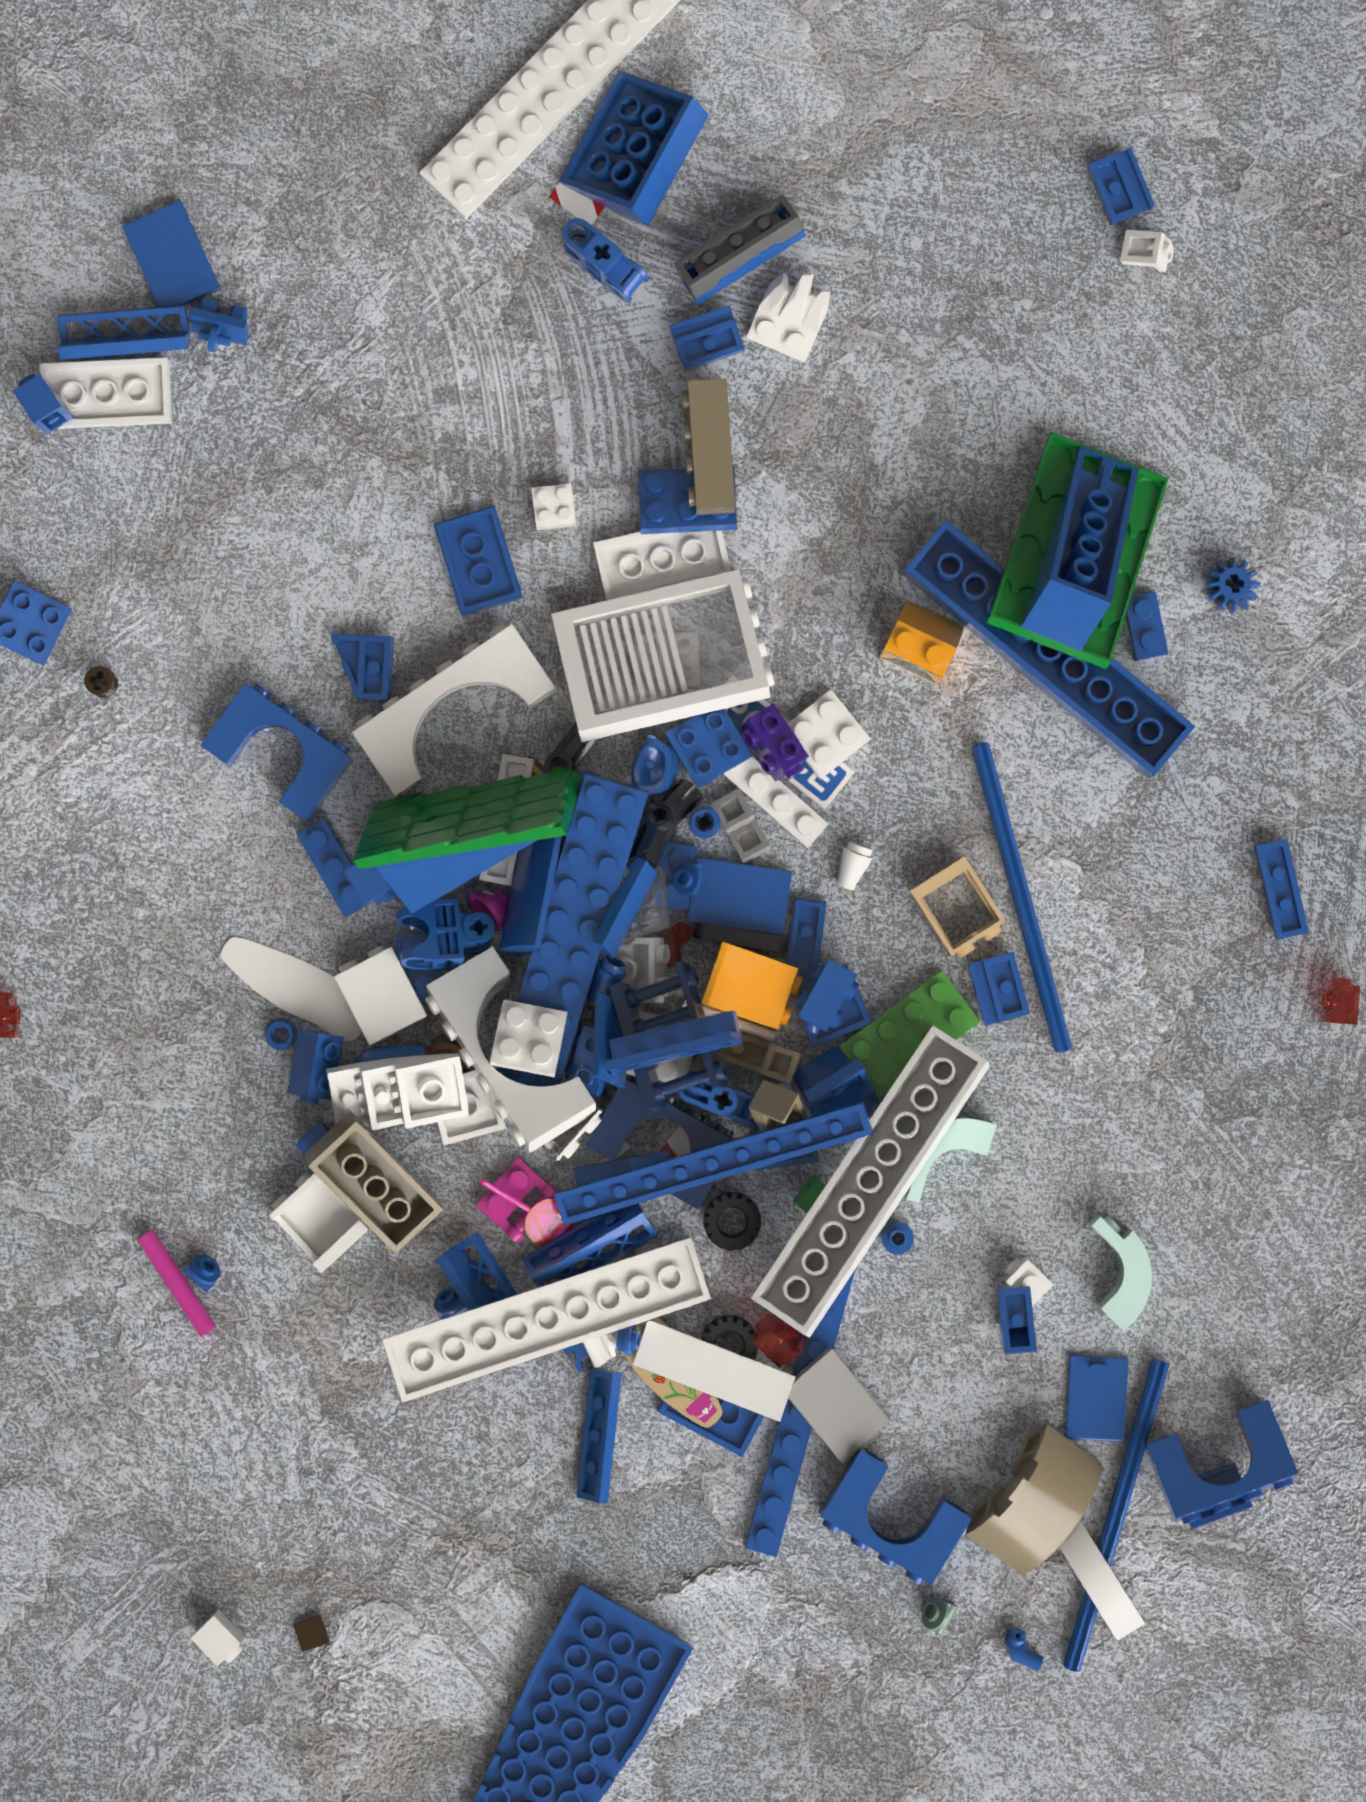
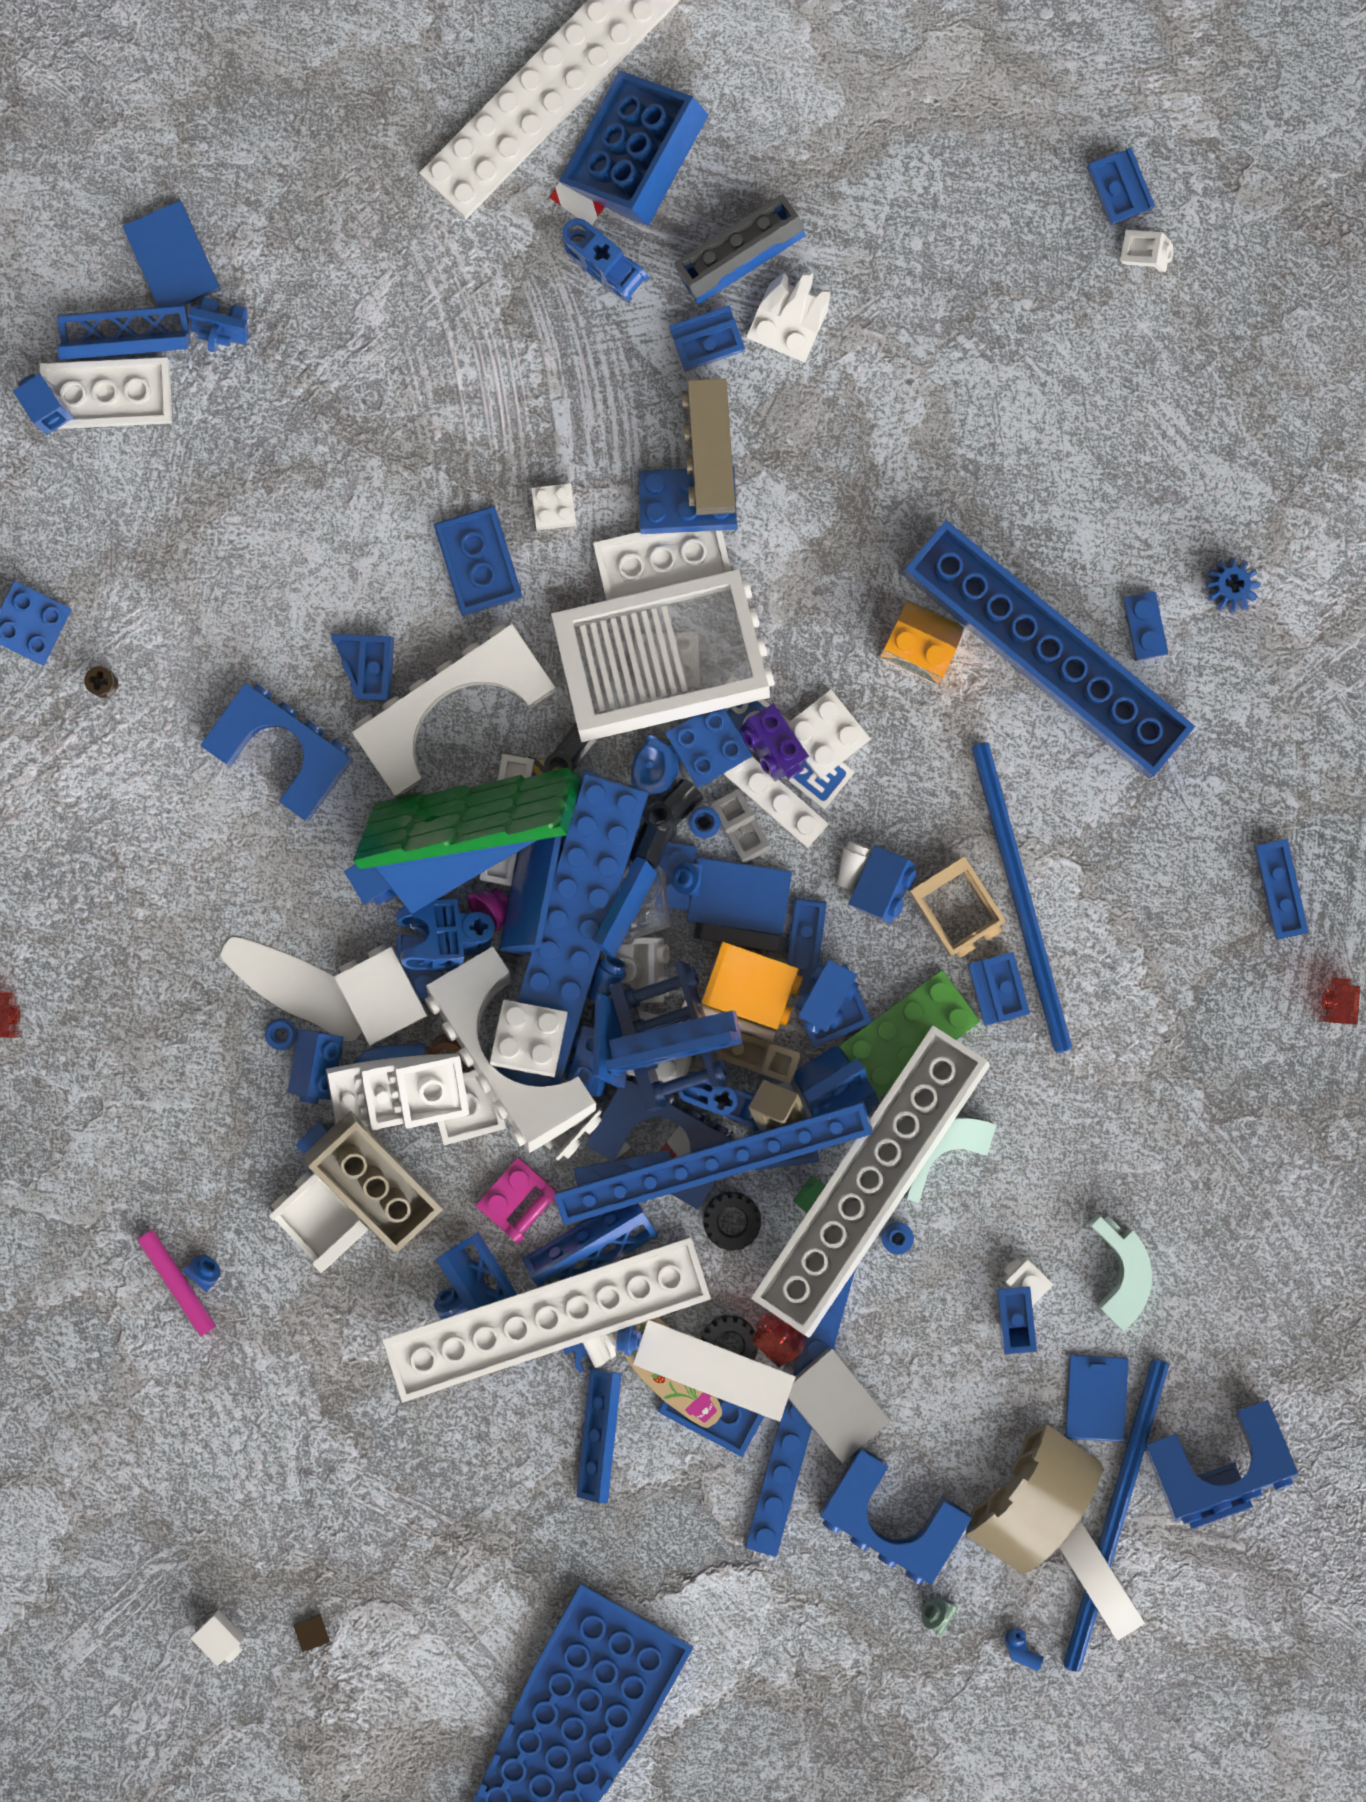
(330, 863): blue plate -> none
(542, 1219): piece -> none
(675, 939): clear red arm -> none
(883, 885): none -> blue brick
(1077, 550): piece -> none

